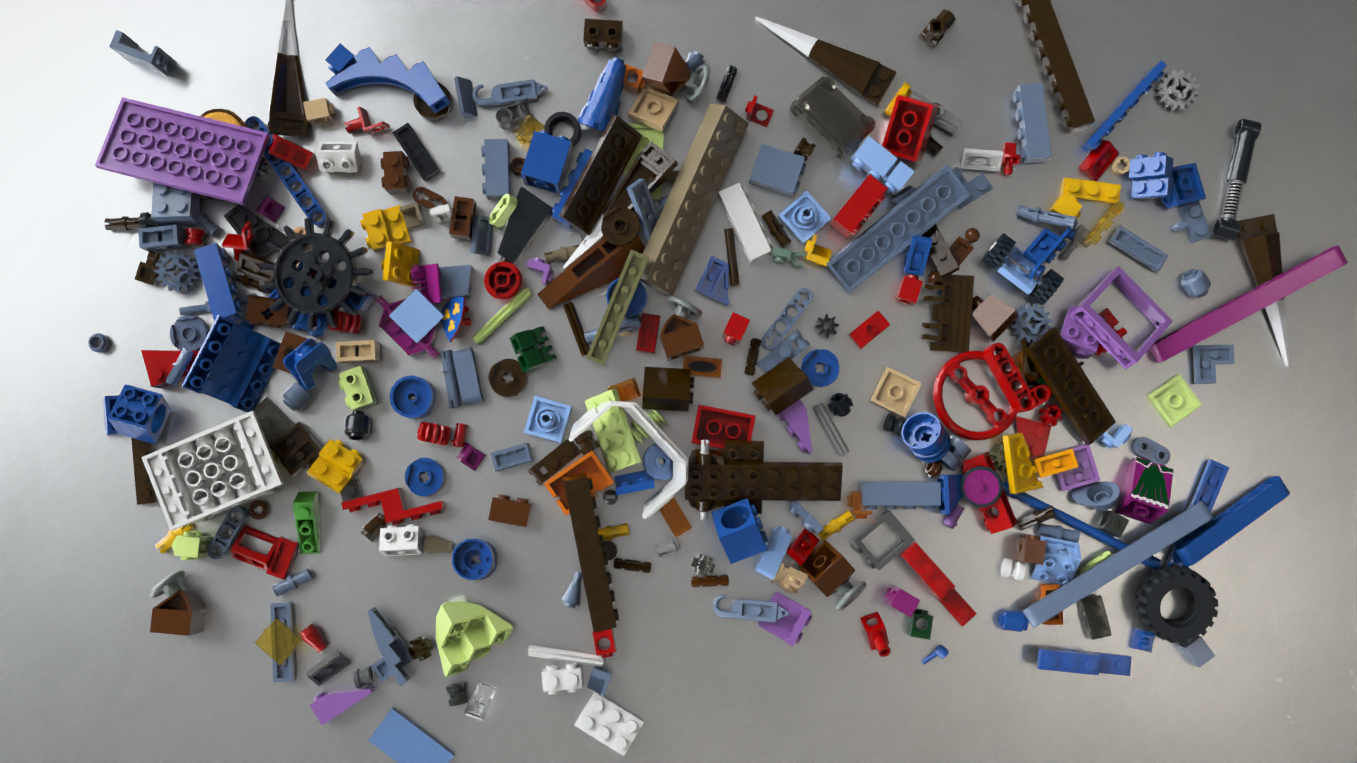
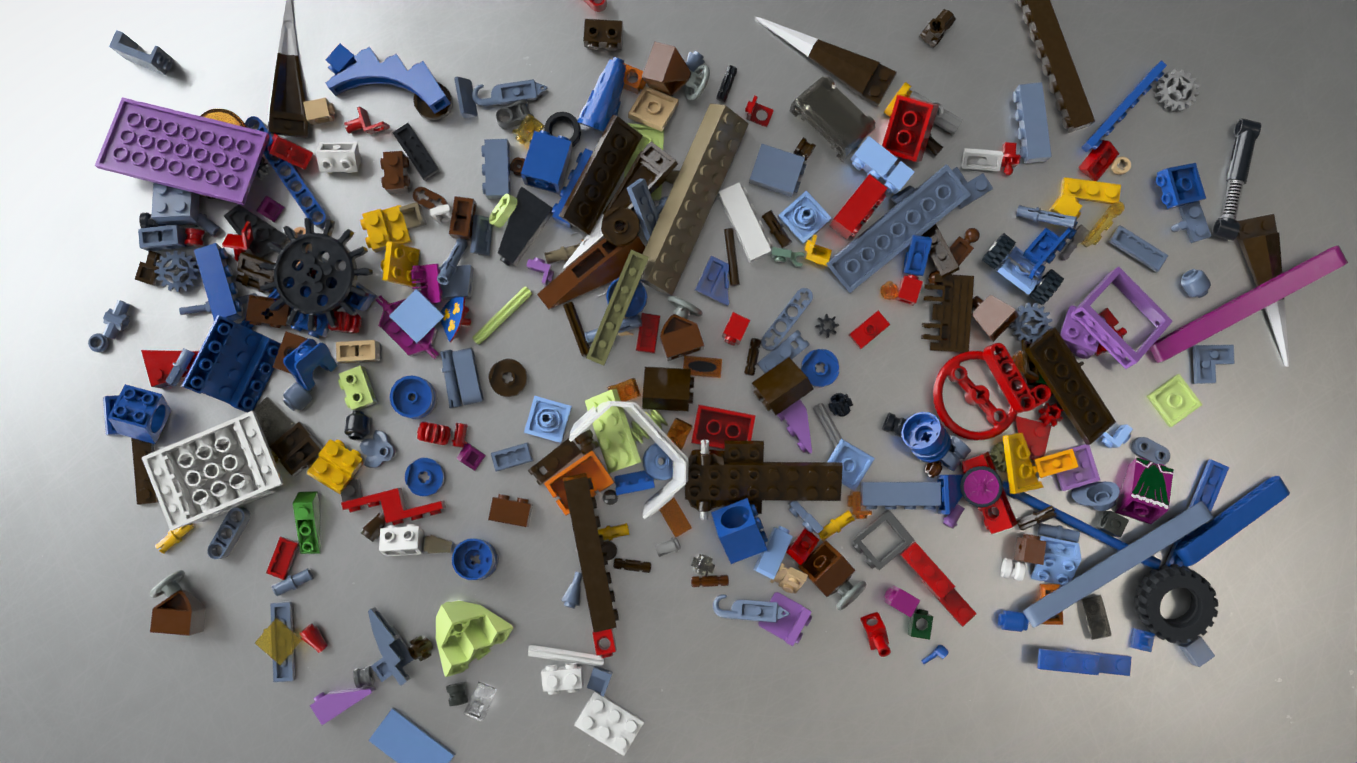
(116, 319): none -> sand blue axle
(122, 223): dark brown pin -> none
(189, 333): sand blue tile -> none
(191, 545): yellowish green brick -> none
(249, 556): red tile -> none
(253, 510): reddish brown plate -> none
(328, 667): dark grey plate -> none
(374, 449): none -> sand blue plate
(449, 266): none -> sand blue pin
(503, 280): red cone -> none
(531, 356): dark green legs -> none
(678, 432): none -> clear orange bracket
(854, 463): none -> light blue tile
(889, 290): none -> clear orange plate
(895, 392): tan plate -> none
(1093, 562): yellowish green axle -> none
(1151, 176): plate -> none

